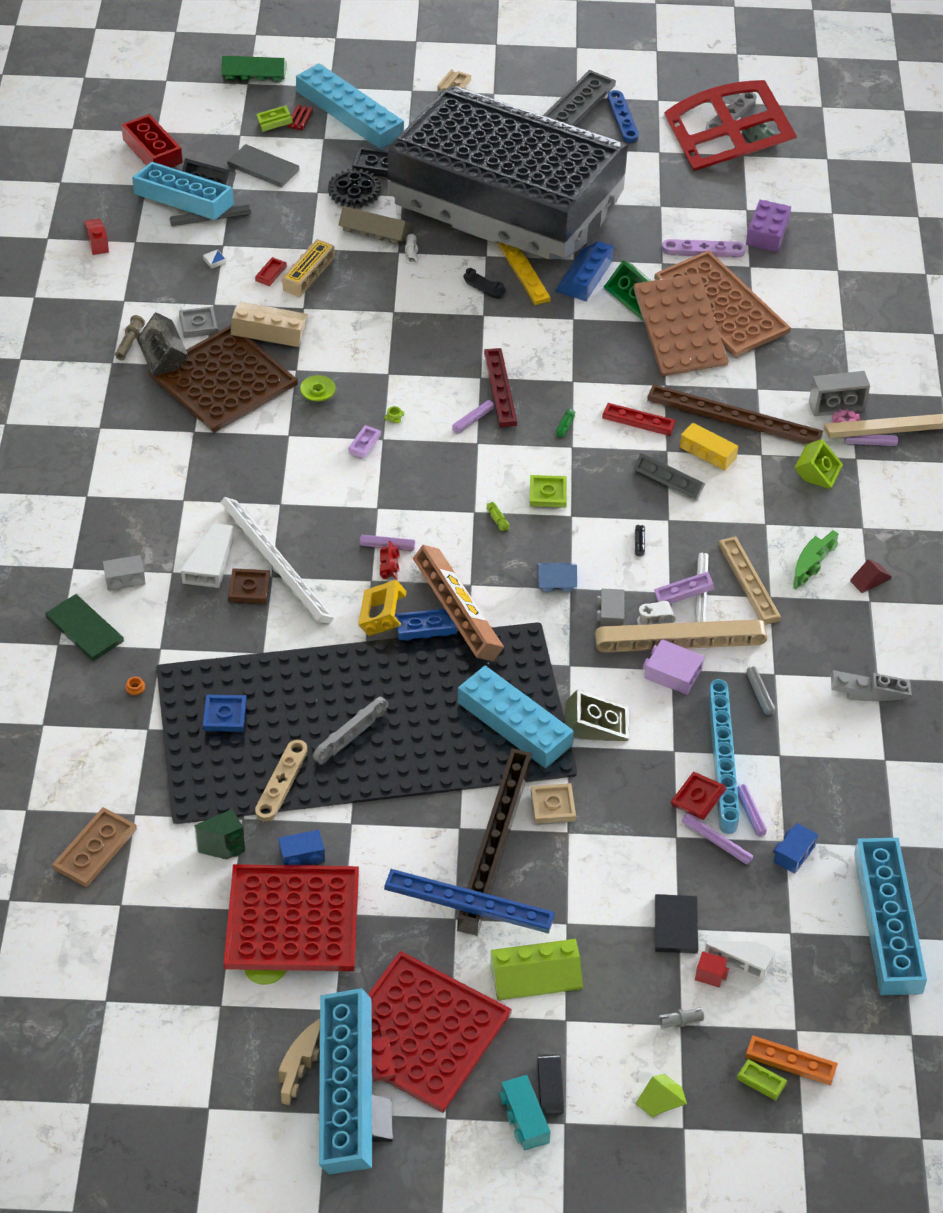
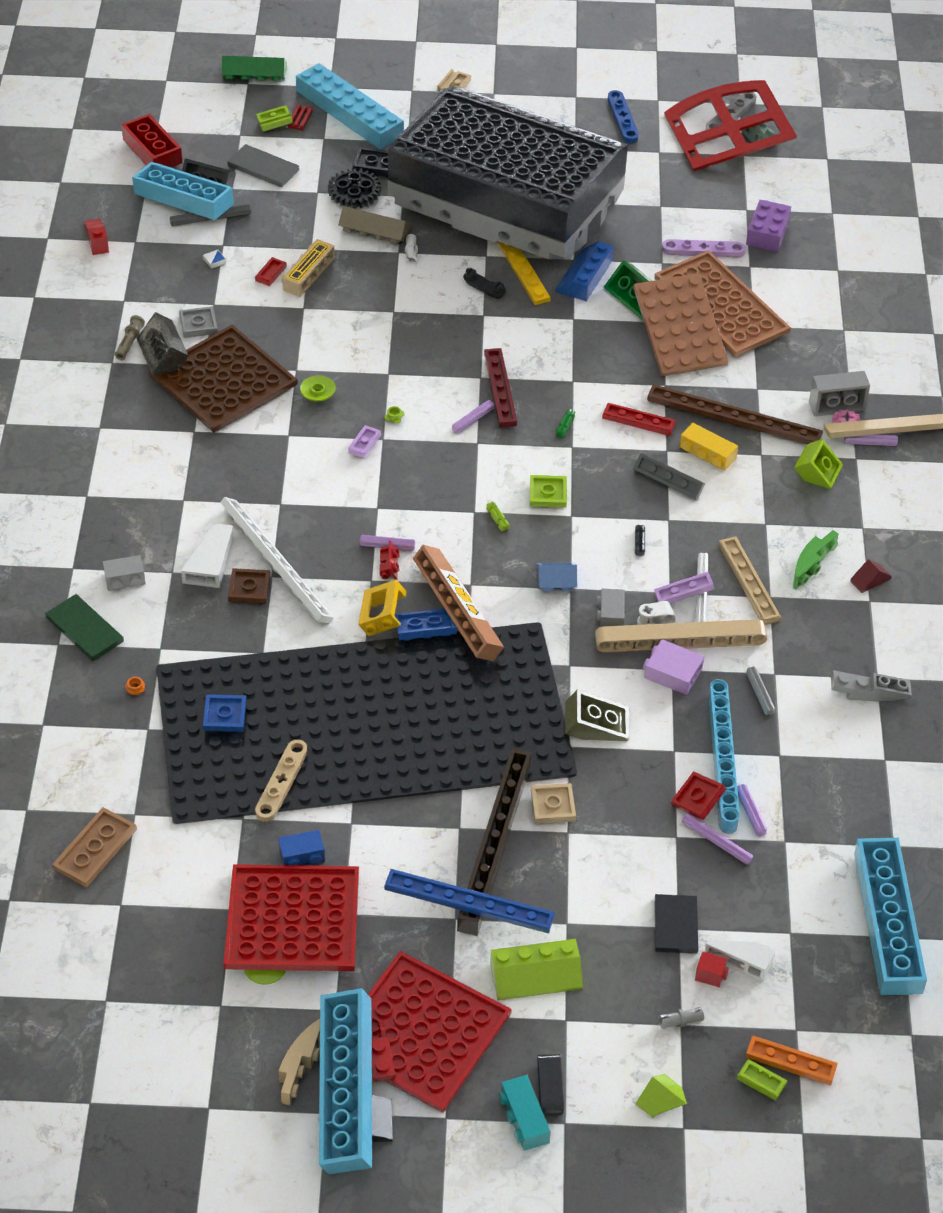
(220, 836): dark green slope -> none
(268, 324): tan slope -> none
(350, 730): light grey piece -> none
(515, 716): medium azure brick -> none
(581, 98): dark grey plate -> none
(795, 848): blue brick -> none

